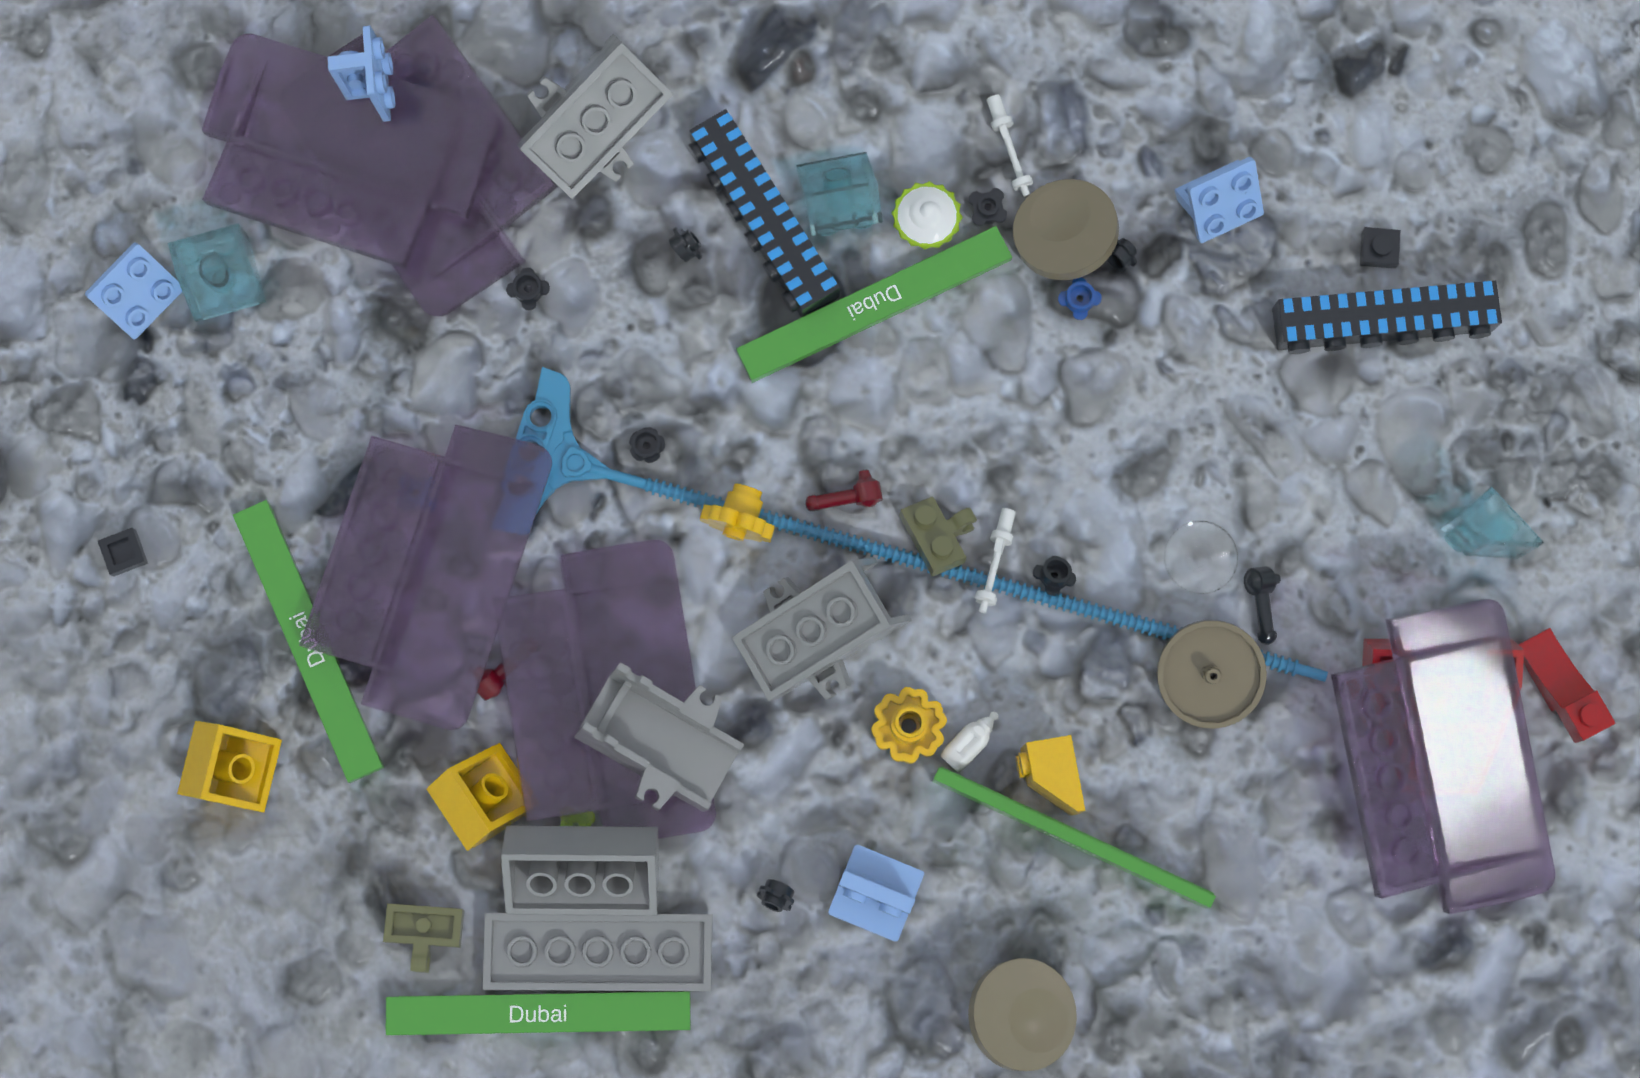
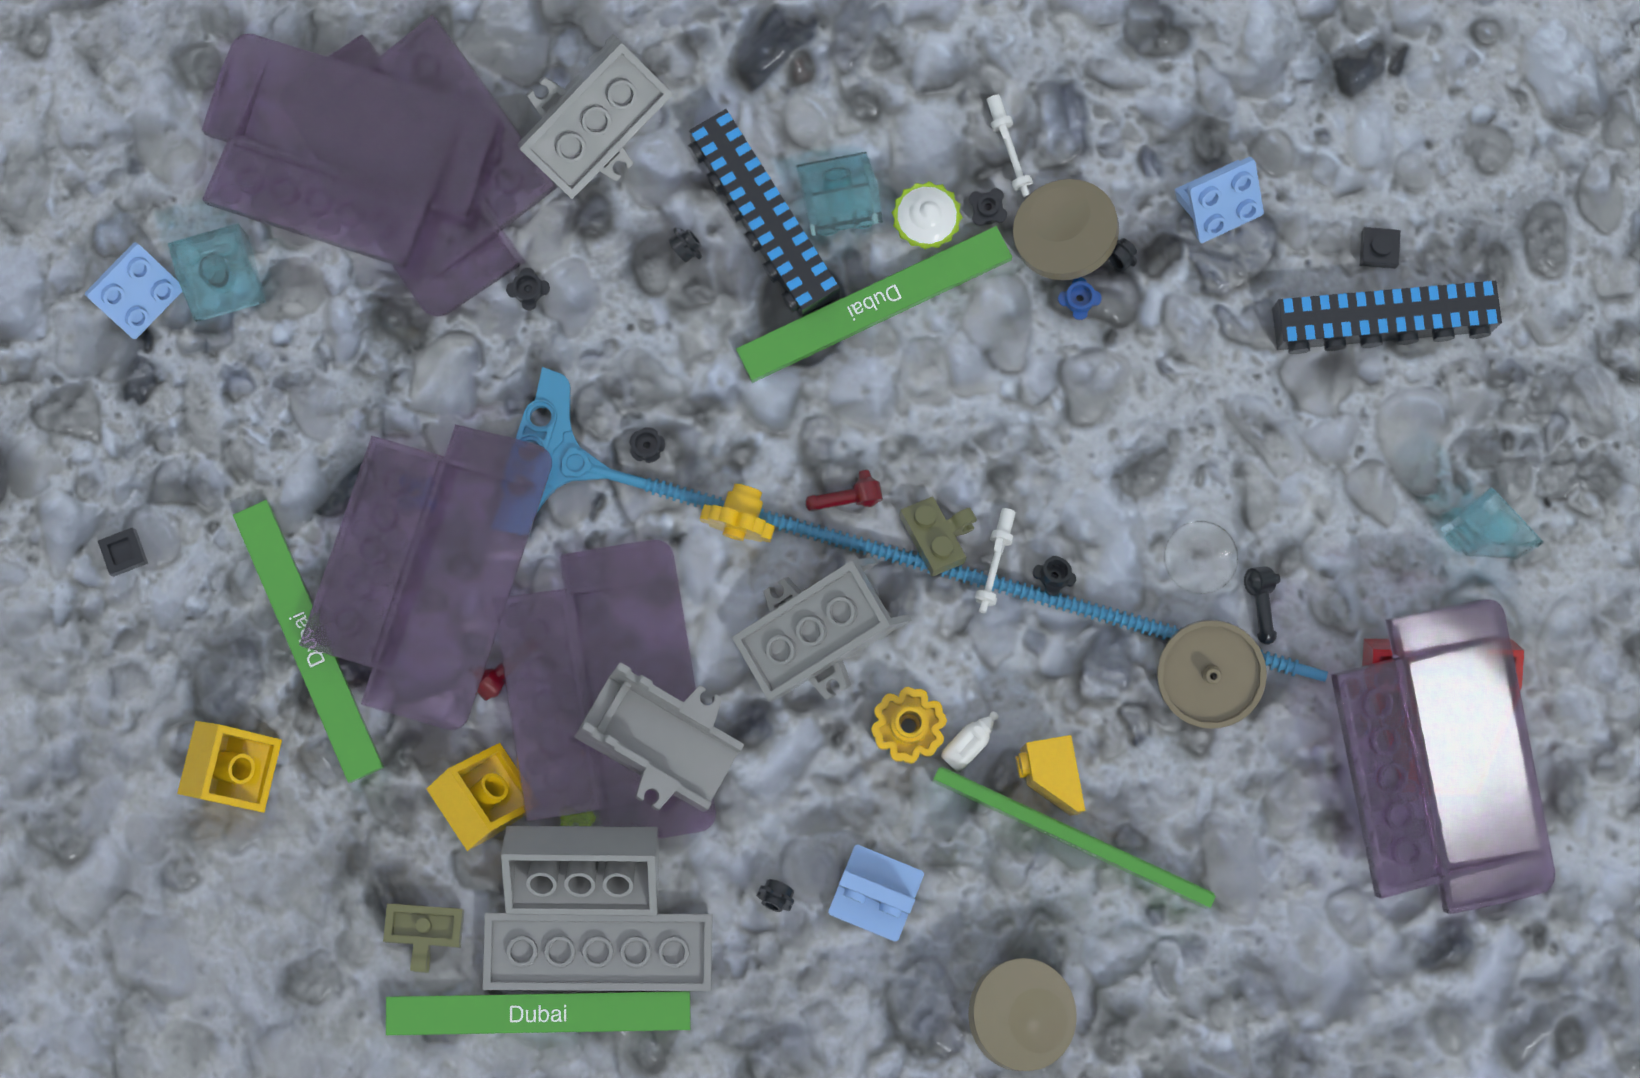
(366, 74): light blue bracket -> none
(1564, 687): red slope -> none

